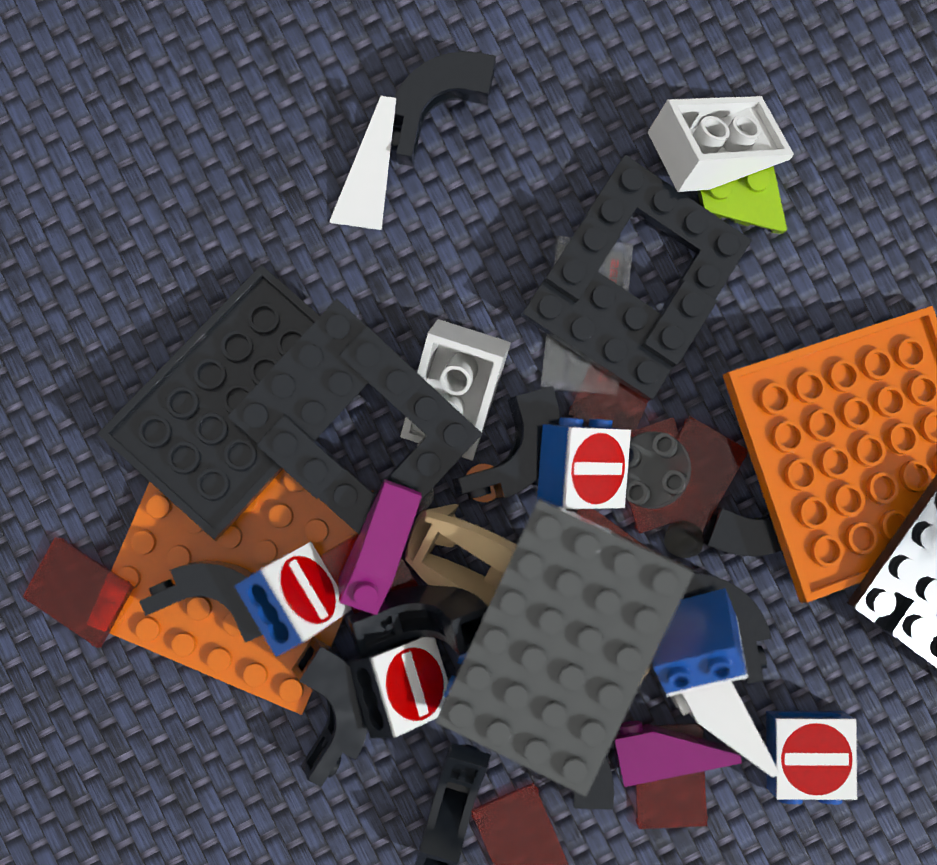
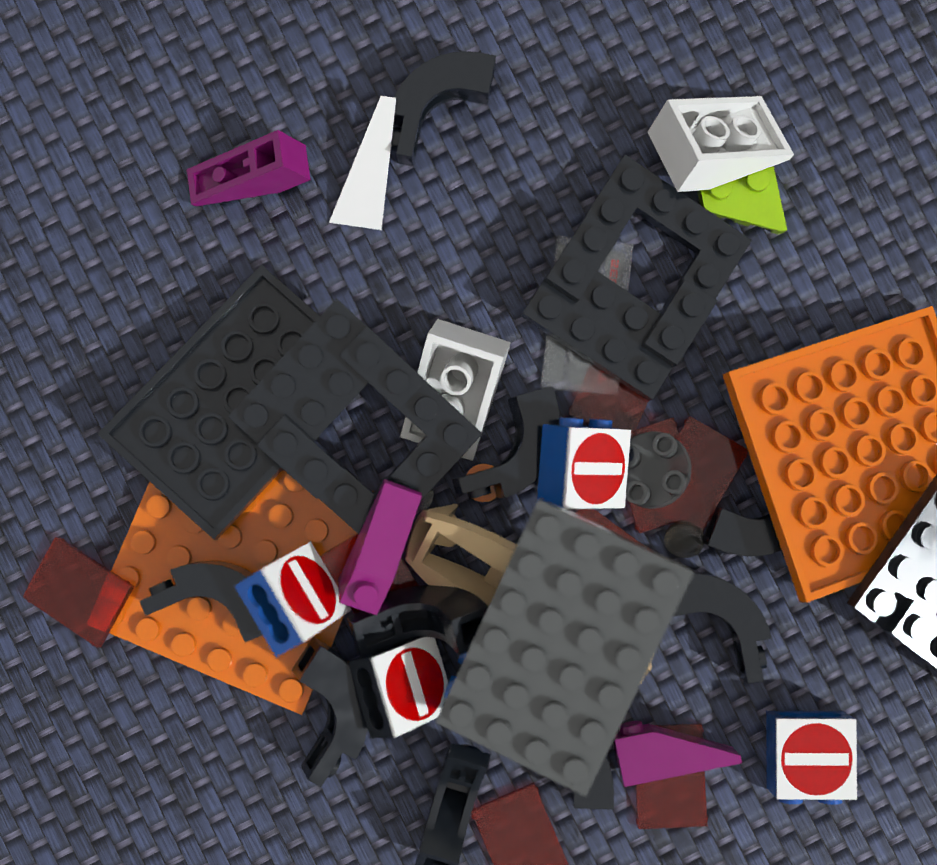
(250, 170): none -> magenta slope
(700, 645): blue piece -> none
(725, 716): white slope -> none

